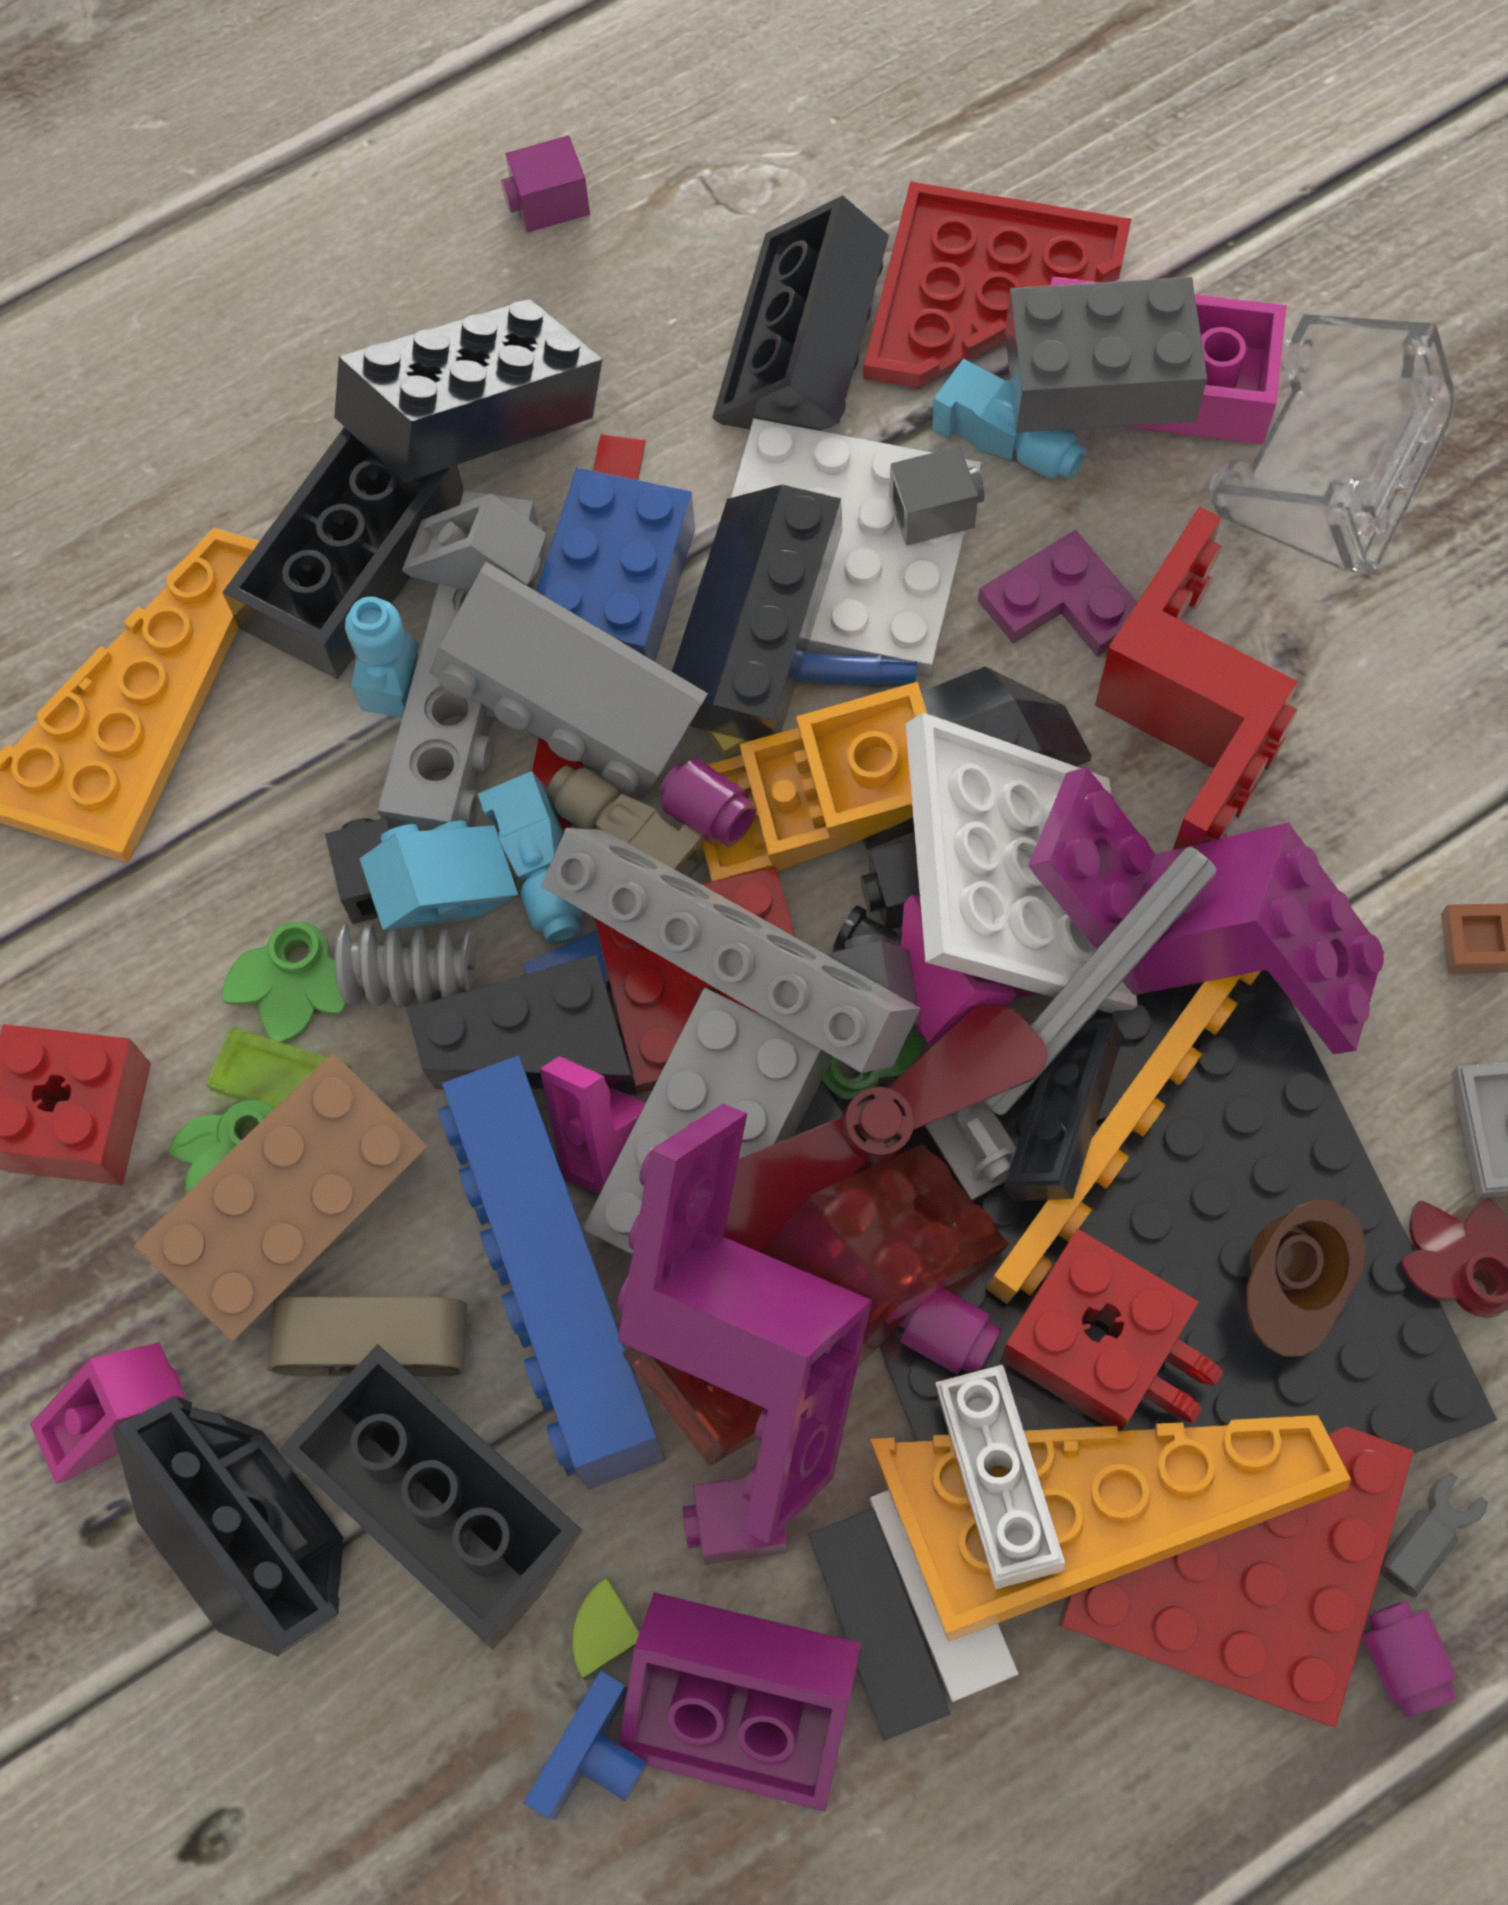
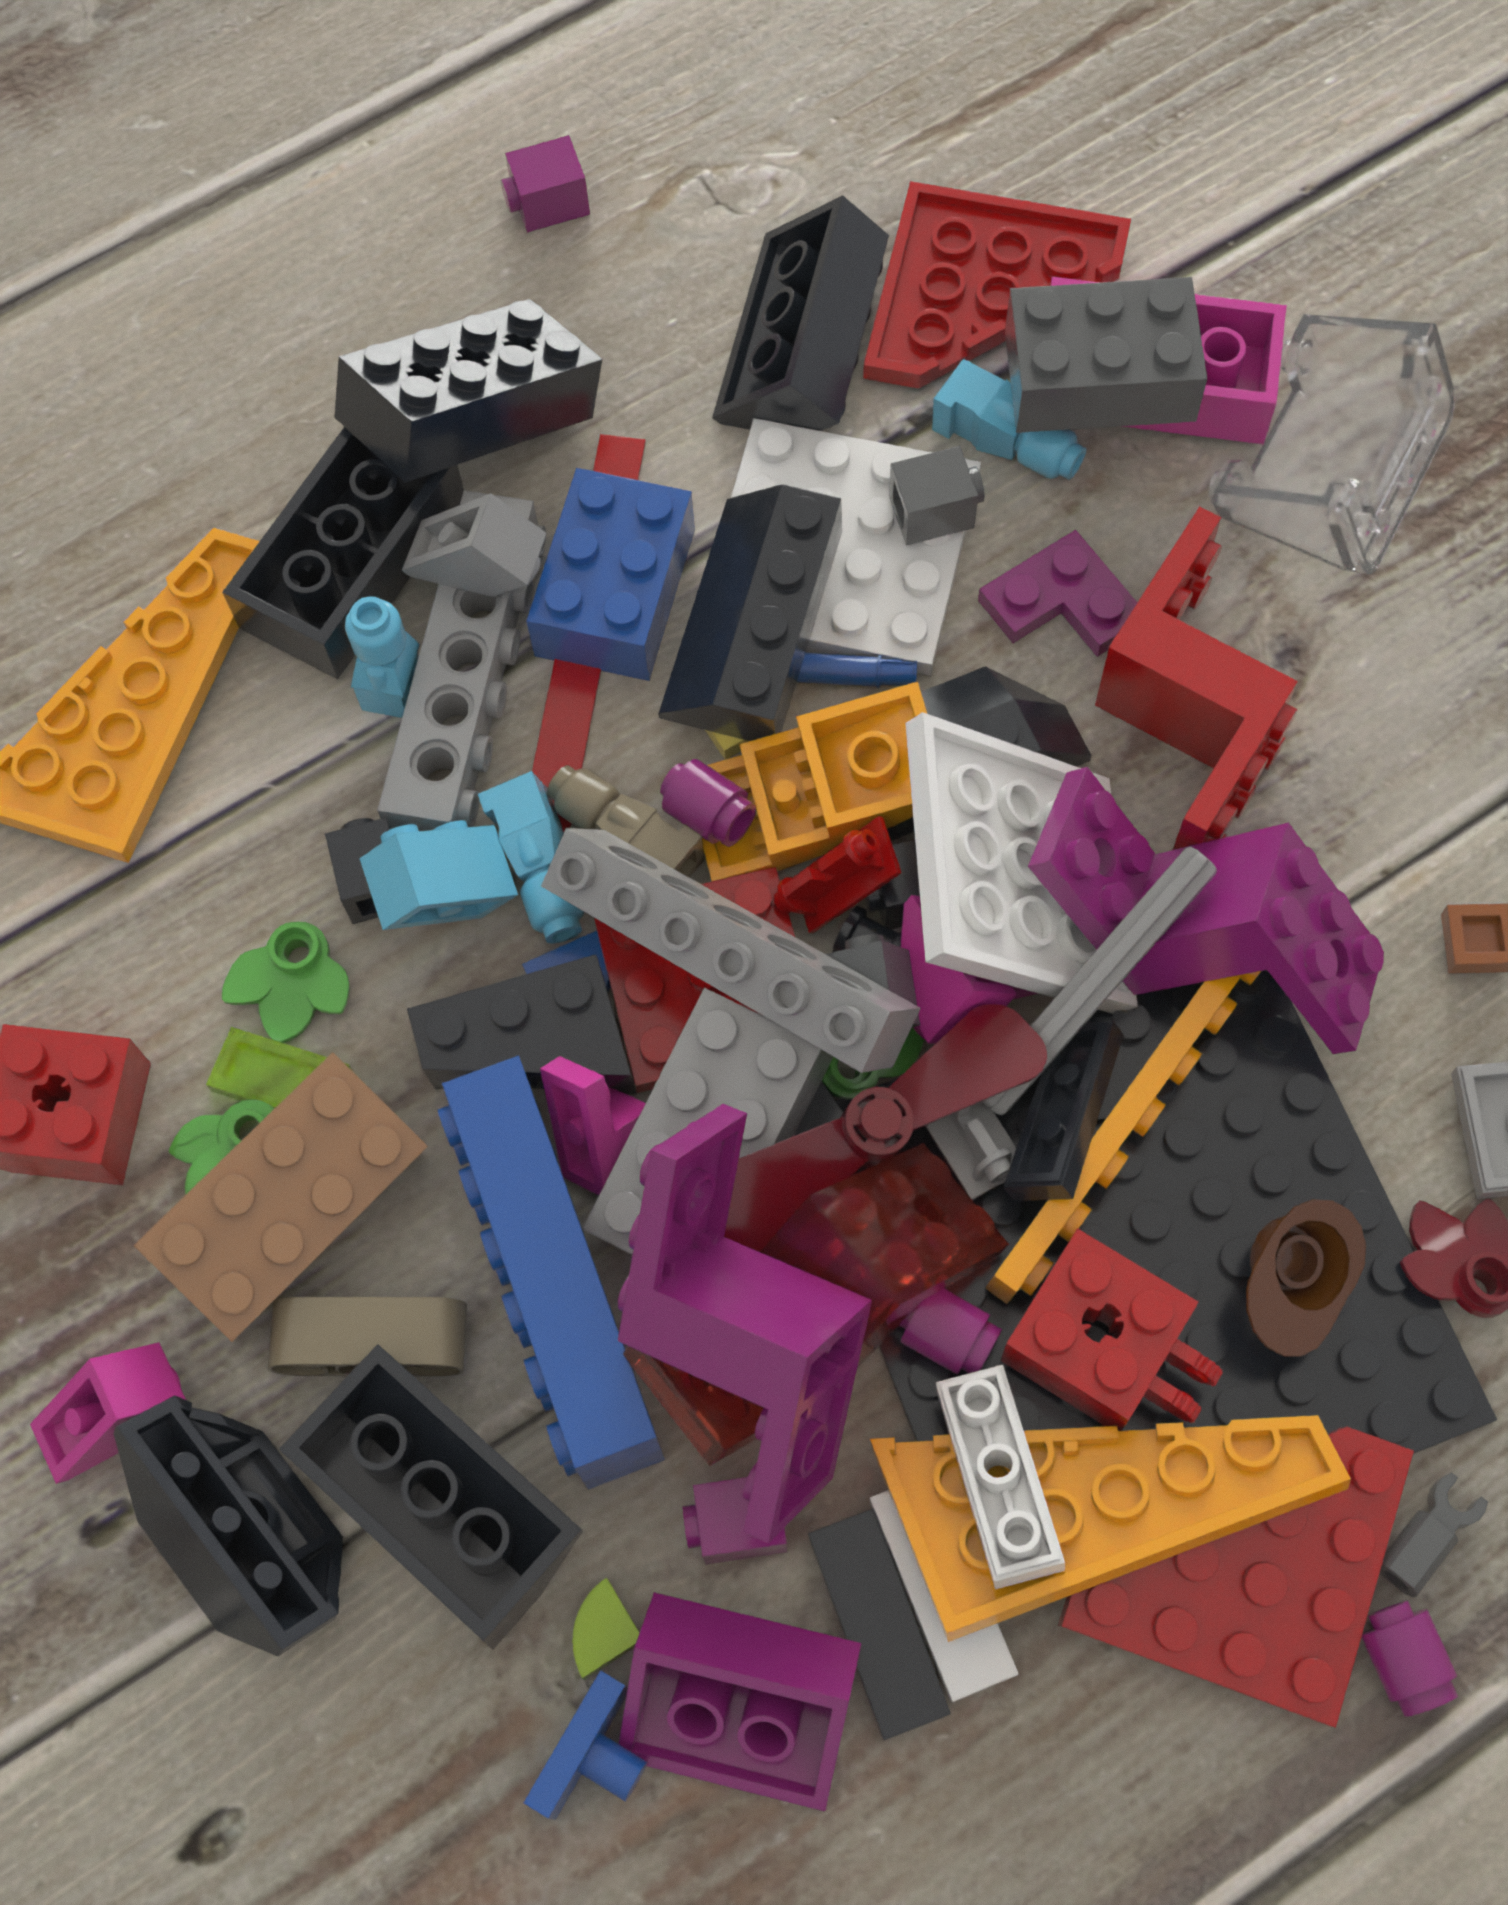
(402, 968): light grey piece -> none
(565, 681): light grey slope -> none
(840, 876): none -> red hinge

